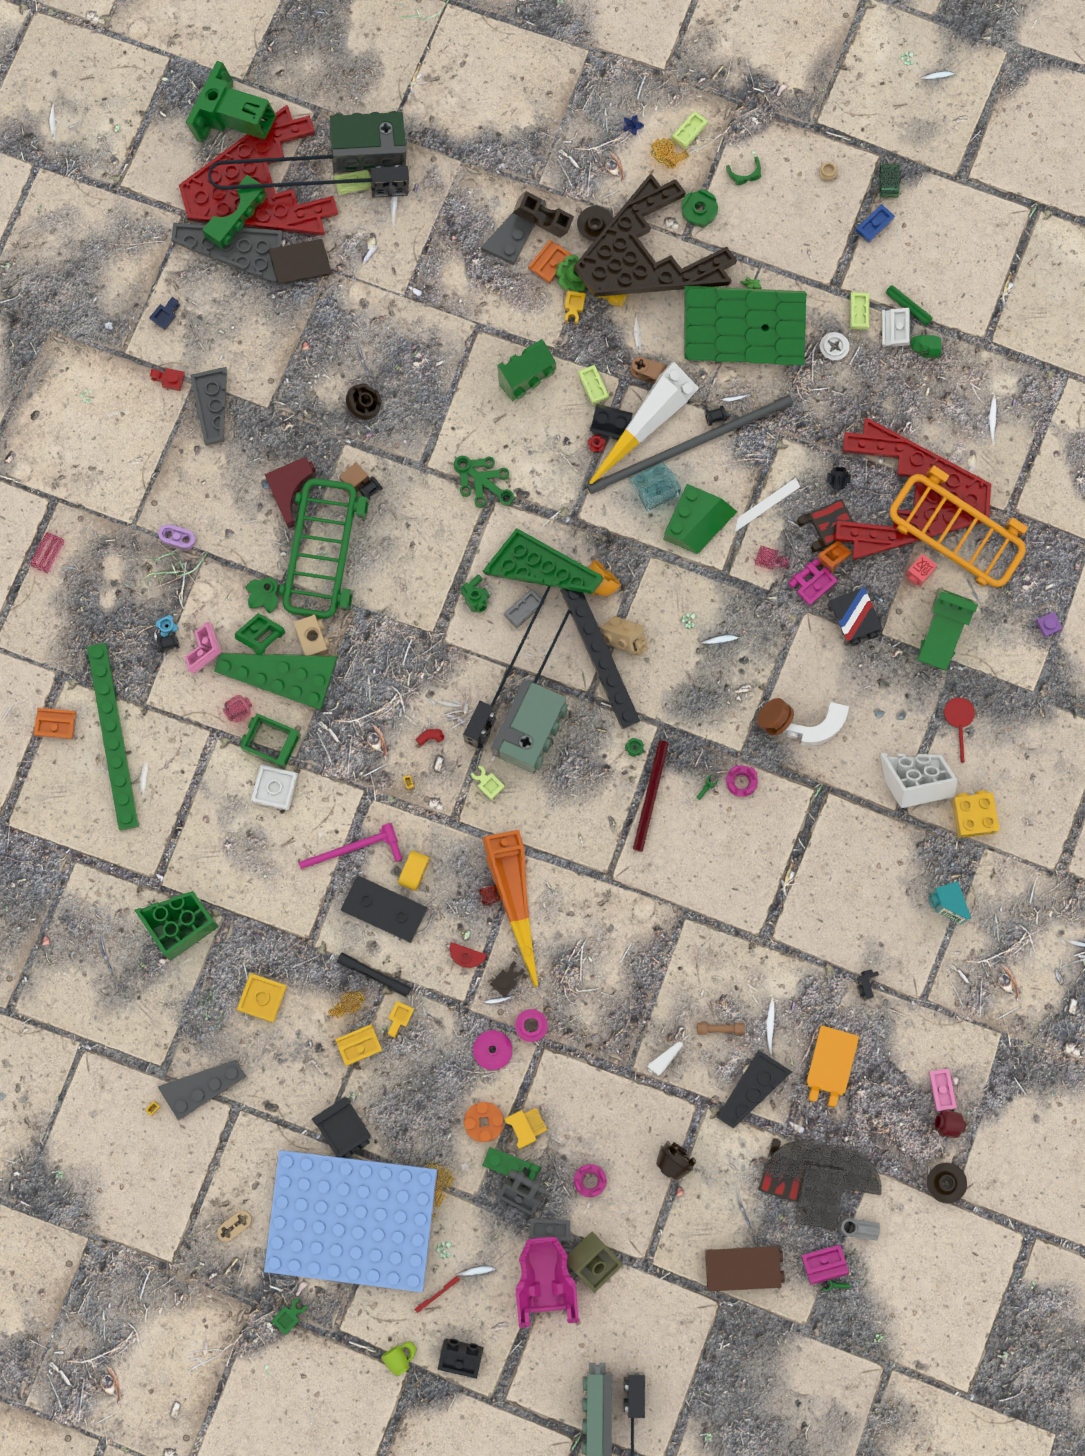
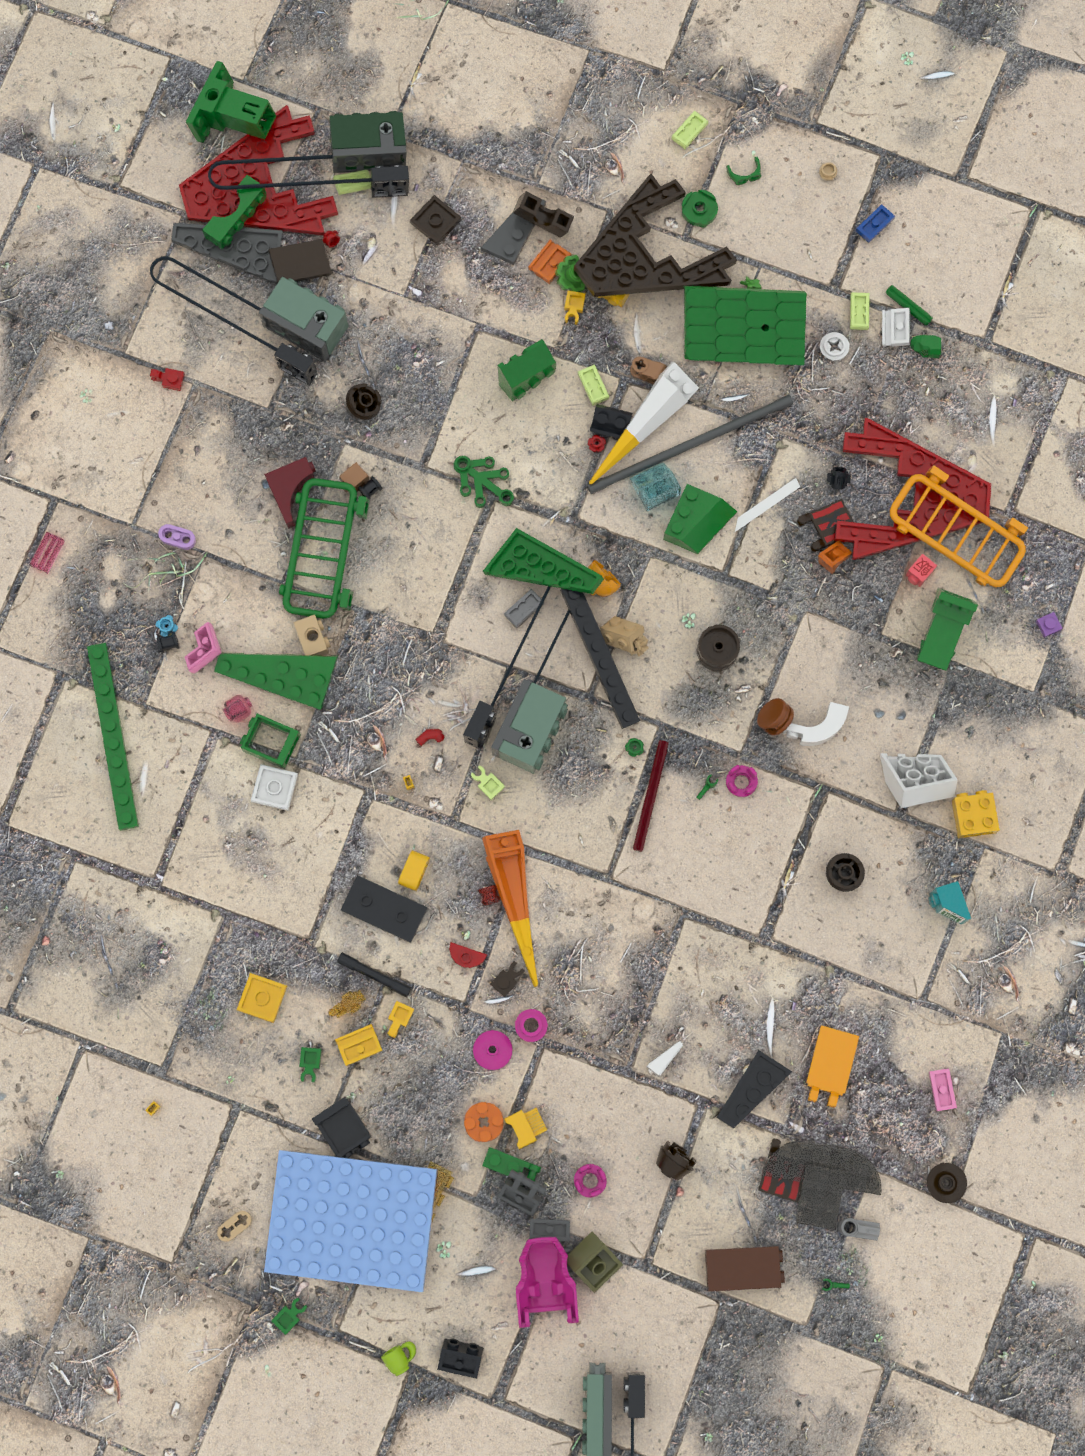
(55, 723): orange plate -> none
(164, 315): dark blue plate -> none
(177, 923): green wedge -> none
(197, 1089): dark grey wing -> none
(210, 399): dark grey wing -> none
(255, 629): green plate -> none
(262, 597): green plate -> none
(291, 314): none -> piece
(310, 1060): none -> green plate
(331, 238): none -> red plate
(387, 835): dark pink bar -> none
(435, 220): none -> dark brown plate
(447, 1286): red piece -> none
(475, 597): green piece -> none
(591, 216): dark brown dish -> none
(632, 124): clear blue plant -> none
(663, 152): clear yellow piece -> none
(715, 415): black bush -> none
(721, 658): none -> dark brown wheel
(737, 1028): medium nougat bar -> none
(769, 557): clear pink plate -> none
(815, 587): dark pink plate -> none
(825, 1264): dark pink plate -> none
(845, 872): none -> dark brown cone
(855, 616): panel -> none
(864, 988): black bracket -> none
(889, 180): clear green beam -> none
(950, 1124): dark red head -> none
(959, 713): red piece -> none

